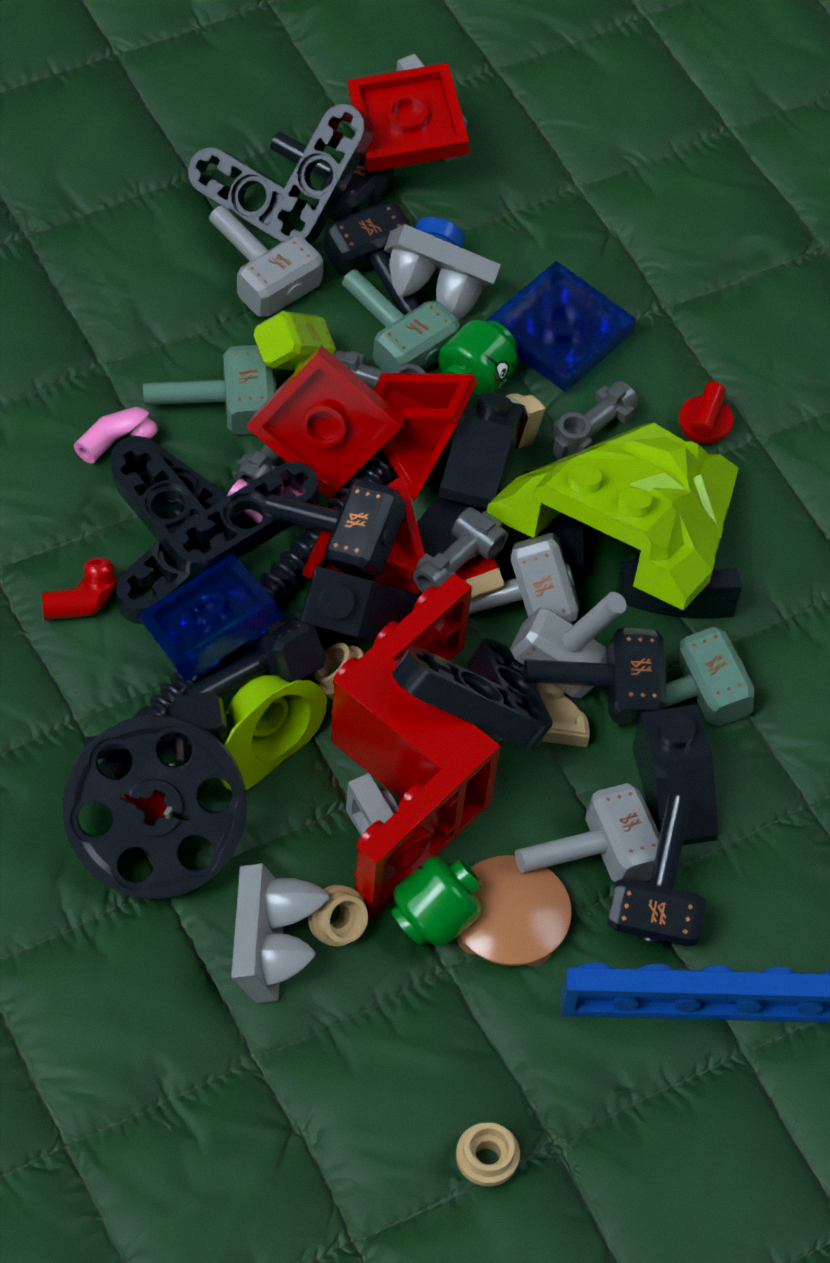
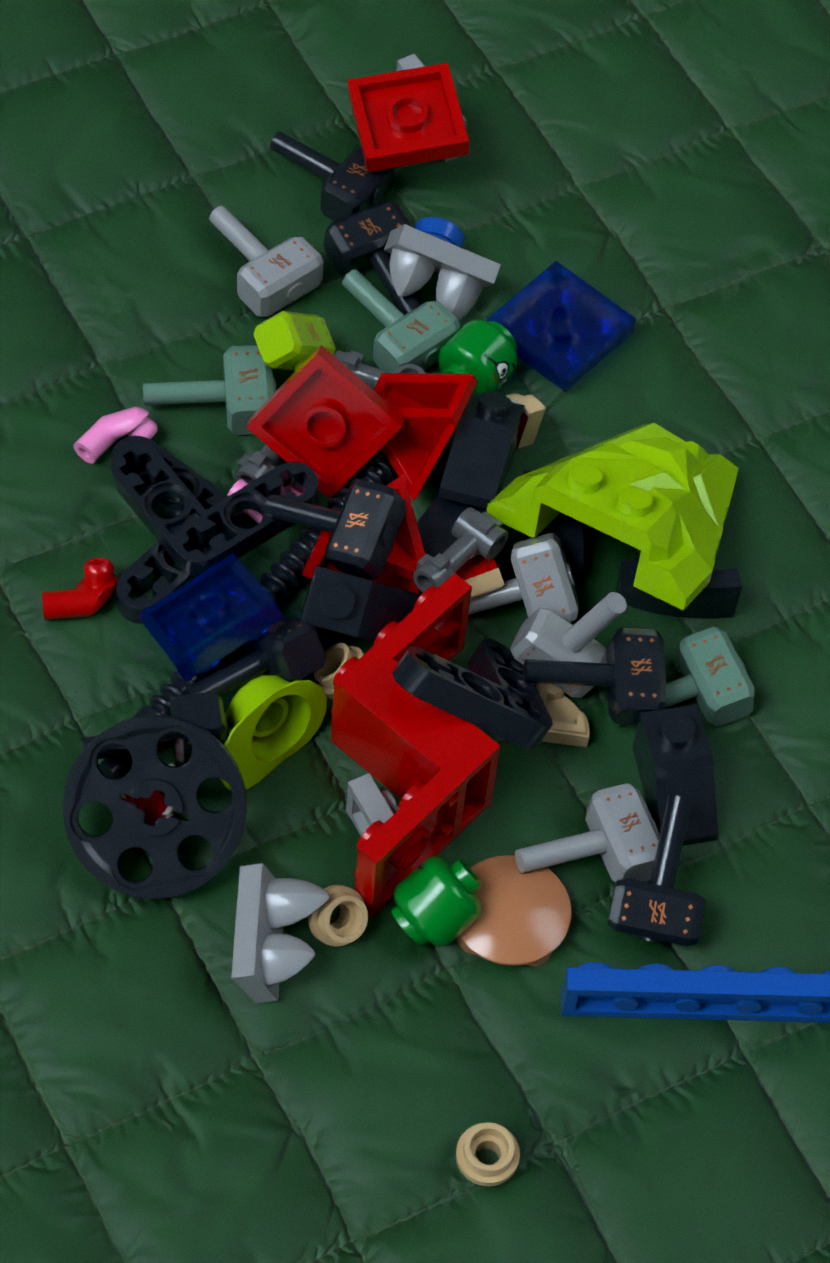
(283, 199): black beam -> none
(575, 430): dark grey bar -> none
(706, 416): red plate -> none

